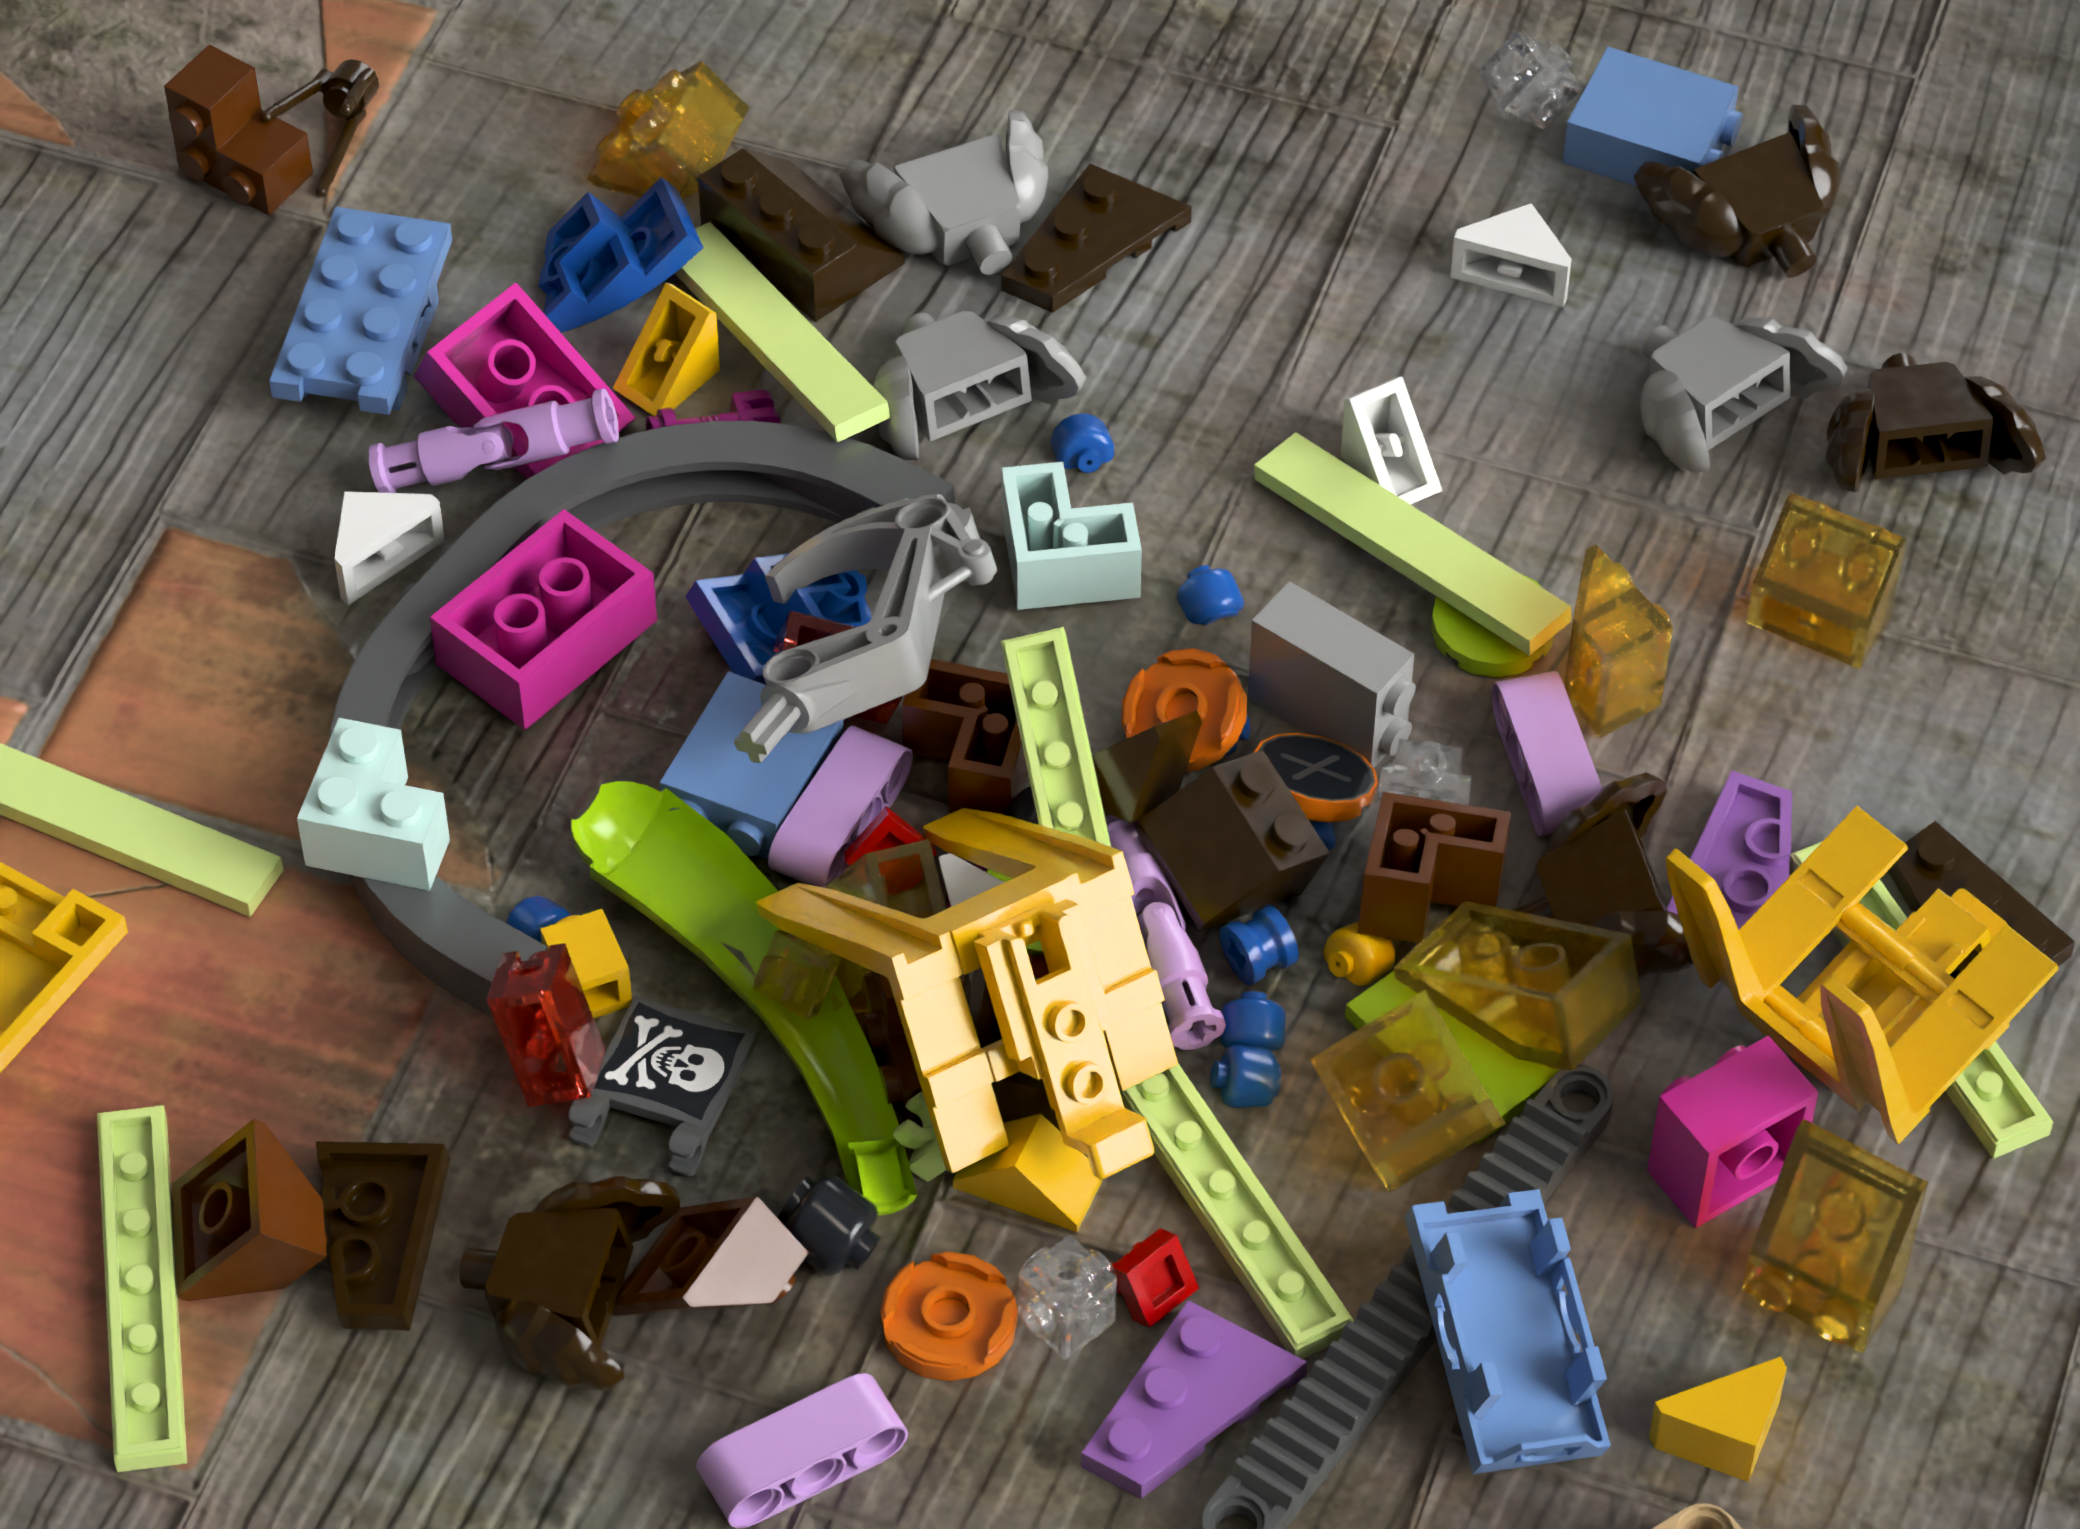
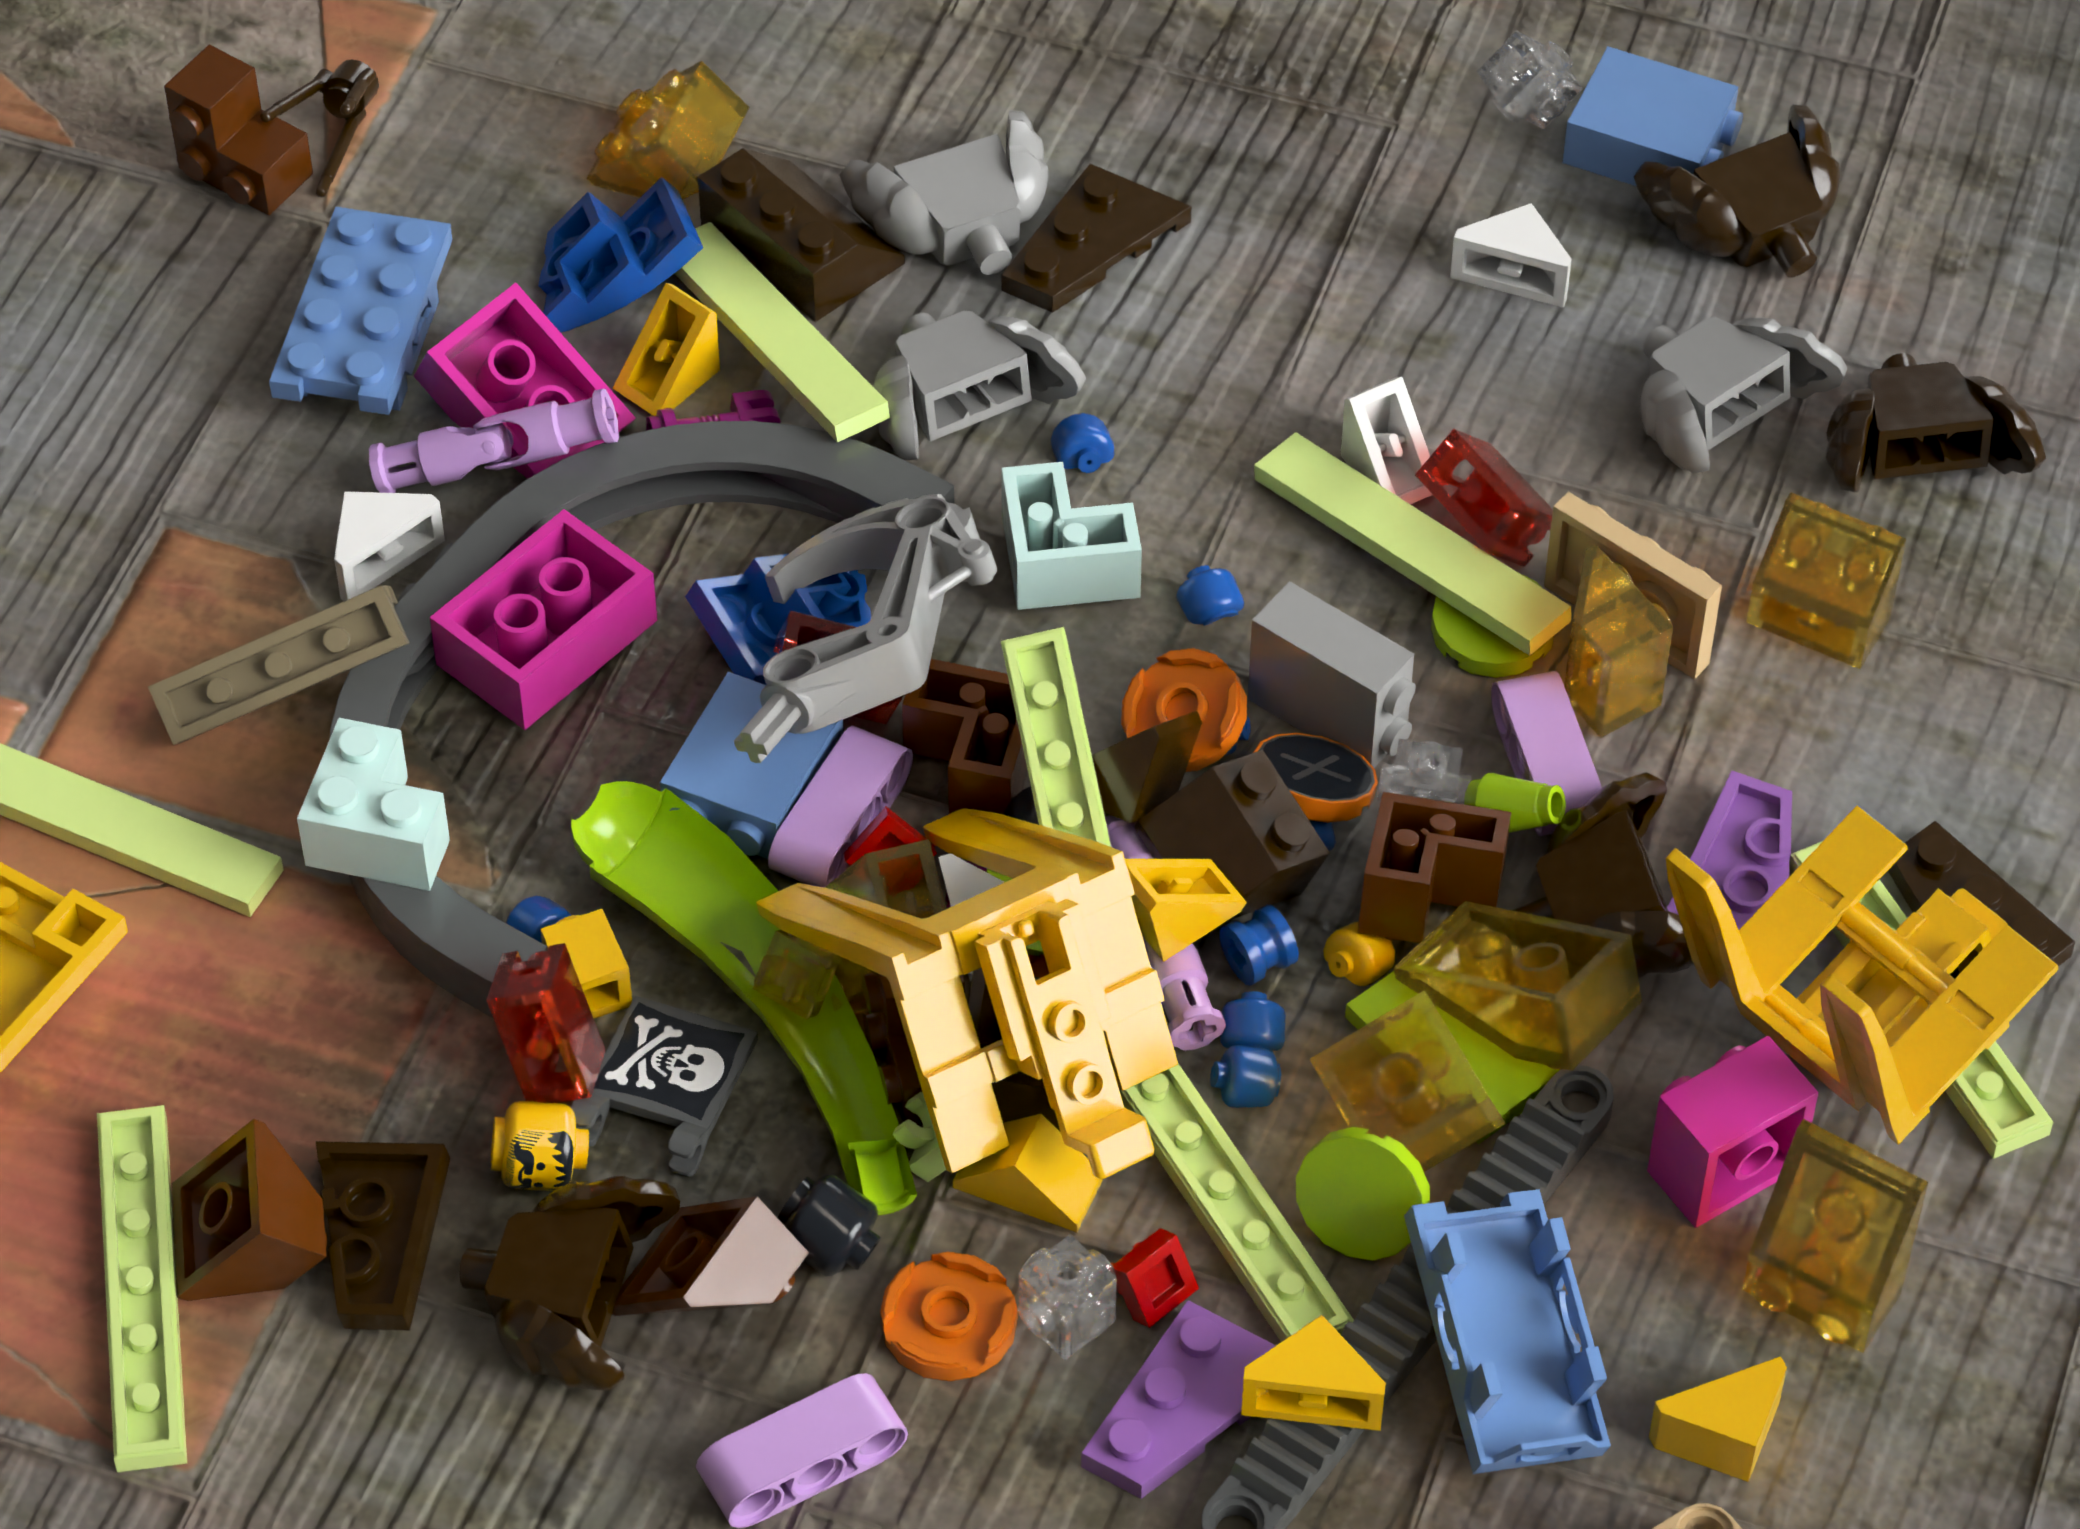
(279, 664): none -> dark tan fence
(538, 1146): none -> yellow head
(1180, 901): none -> yellow slope
(1315, 1381): none -> yellow slope
(1357, 1192): none -> lime tile
(1493, 500): none -> clear red brick
(1529, 802): none -> lime cone
(1681, 590): none -> tan plate

